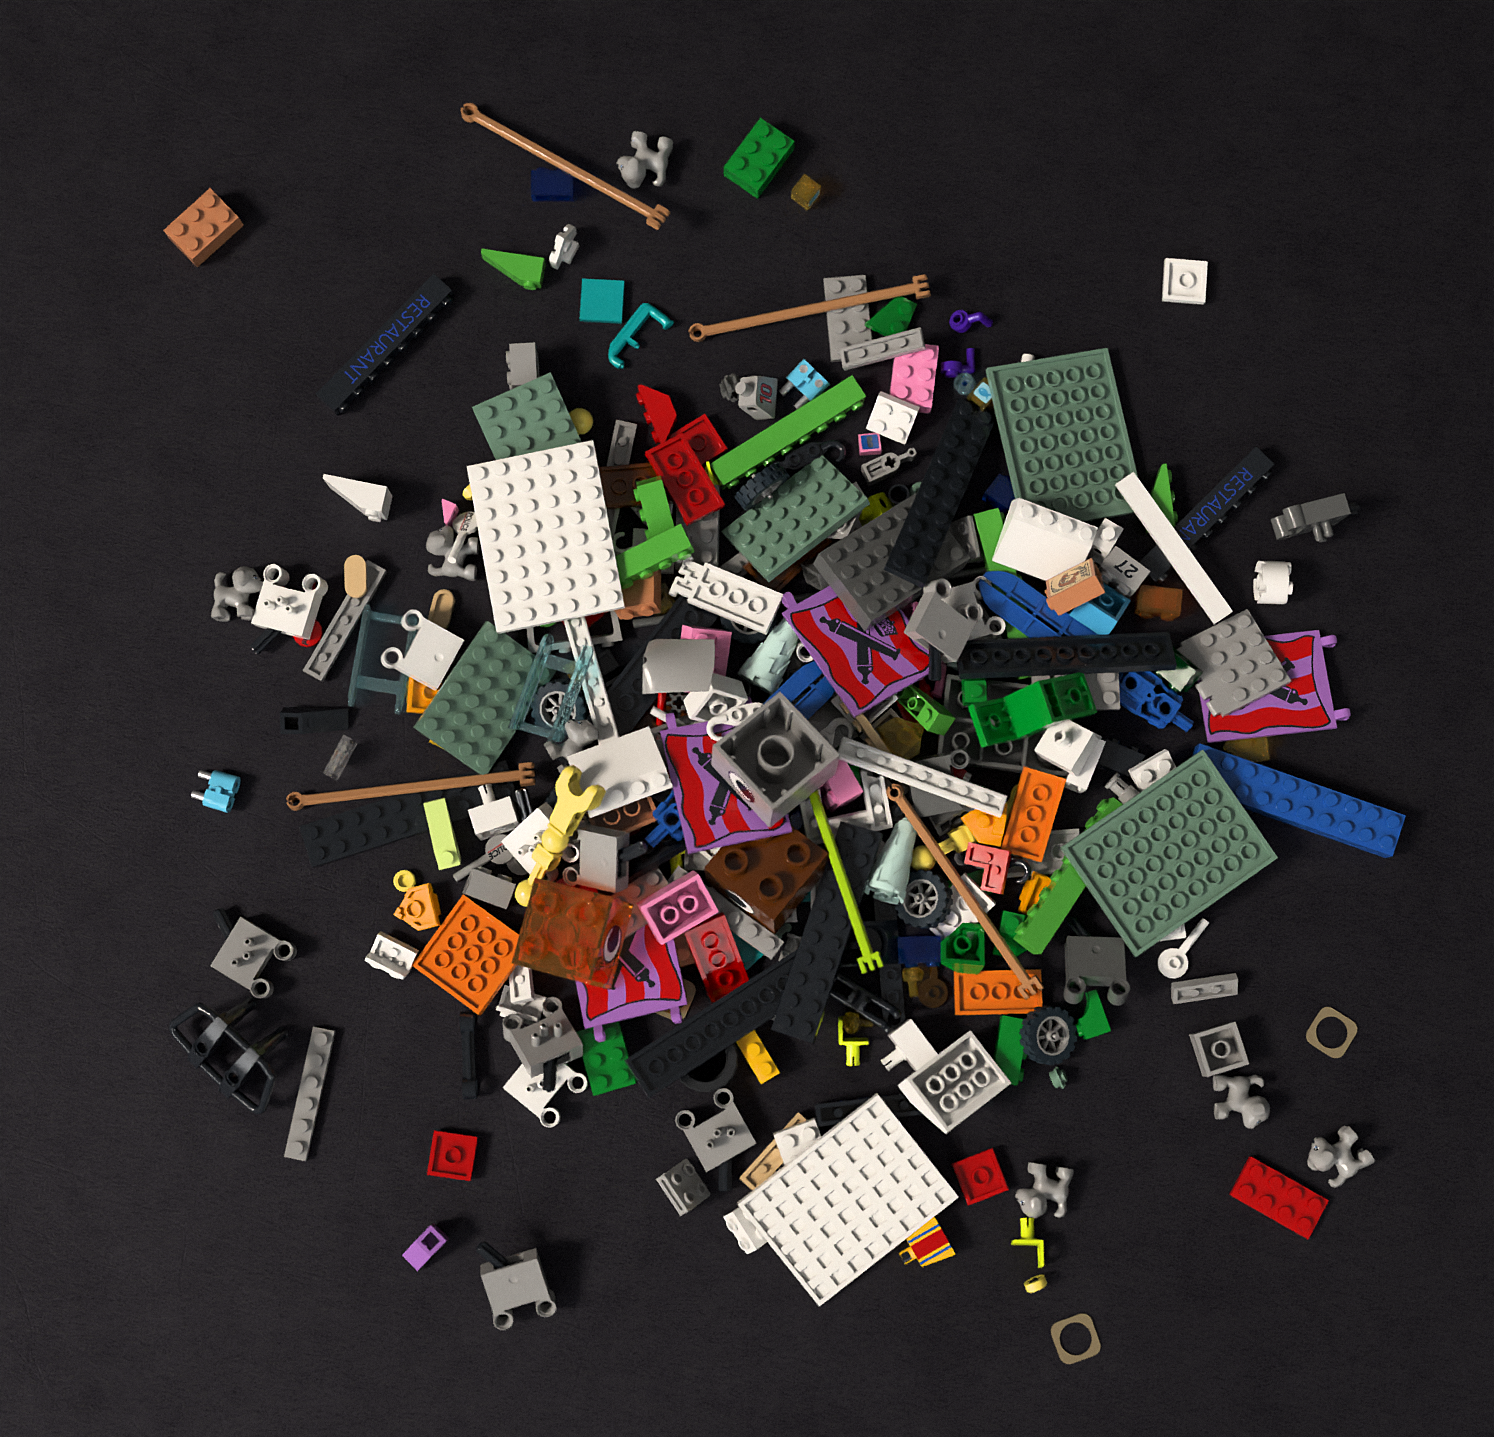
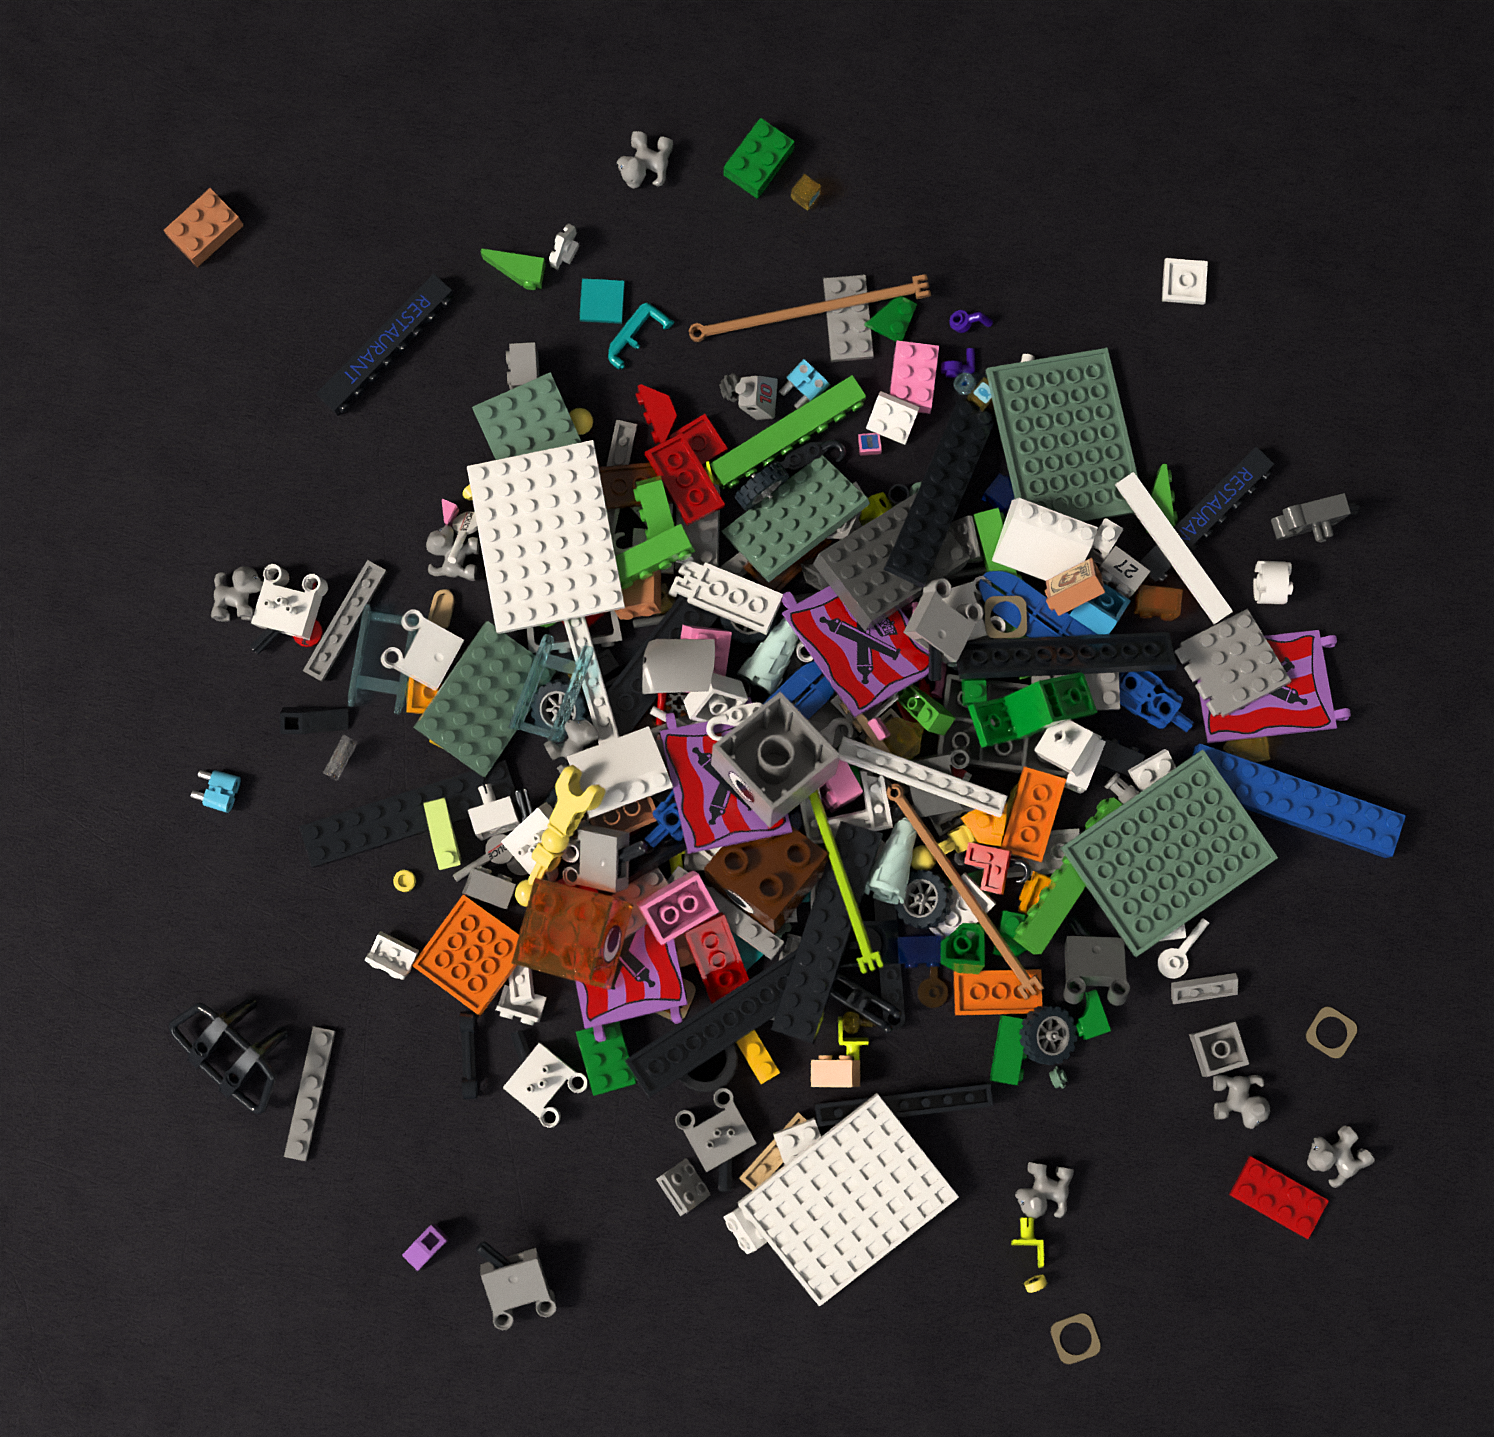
(247, 952): light grey piece -> none
(355, 576): tan tile -> none
(368, 498): white slope -> none
(414, 787): medium nougat hinge -> none
(420, 908): light orange plate -> none
(452, 1155): red plate -> none
(544, 1043): light grey piece -> none
(552, 185): clear blue brick -> none
(654, 215): medium nougat hinge -> none
(835, 1073): none -> light nougat brick
(876, 469): light grey piece -> none
(879, 728): none -> bright pink tile
(882, 348): light grey tile -> none
(909, 1046): white brick -> none
(912, 975): clear yellow plate -> none
(927, 1245): torso -> none
(955, 1083): white slope -> none
(980, 1176): red plate -> none
(989, 628): none -> dark tan piece
(1184, 675): brick -> none

